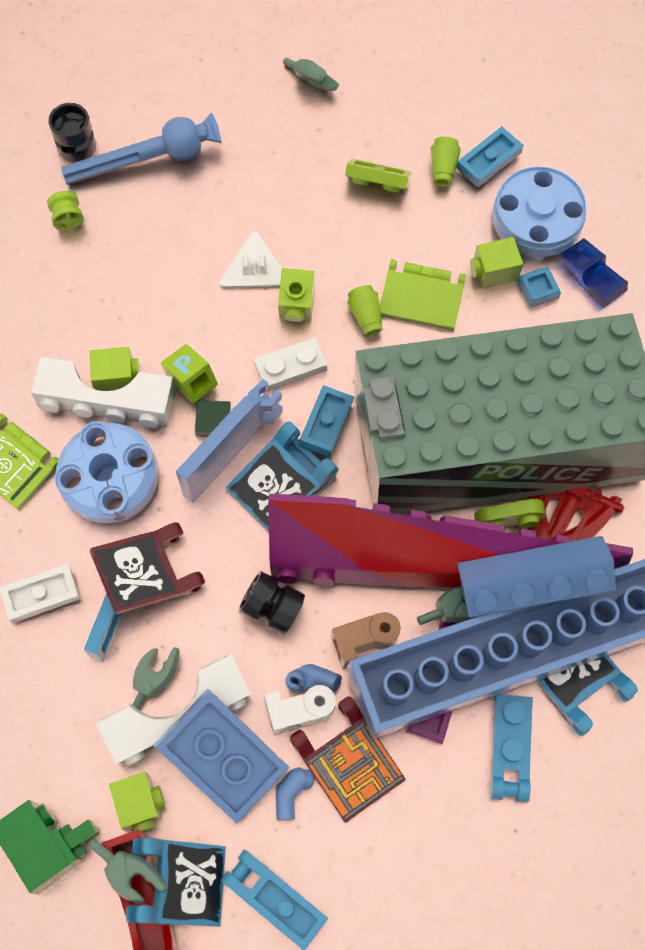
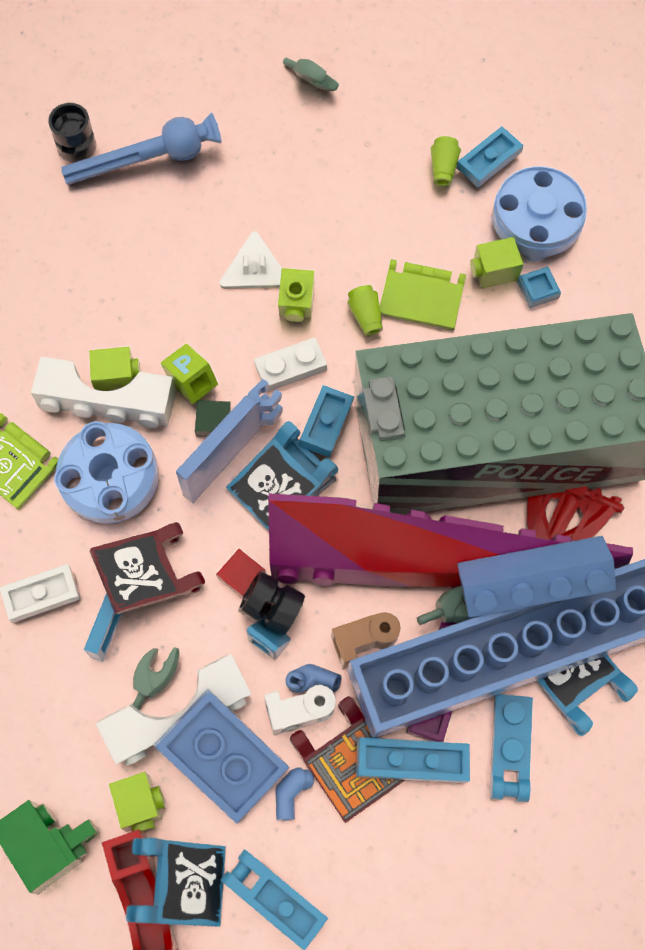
(65, 210): lime wheel -> none
(123, 868): sand green hand -> none
(239, 572): none -> red tile
(267, 640): none -> dark azure slope
(365, 172): lime plate -> none
(413, 760): none -> dark azure plate
(522, 513): lime plate -> none
(590, 270): clear blue slope -> none

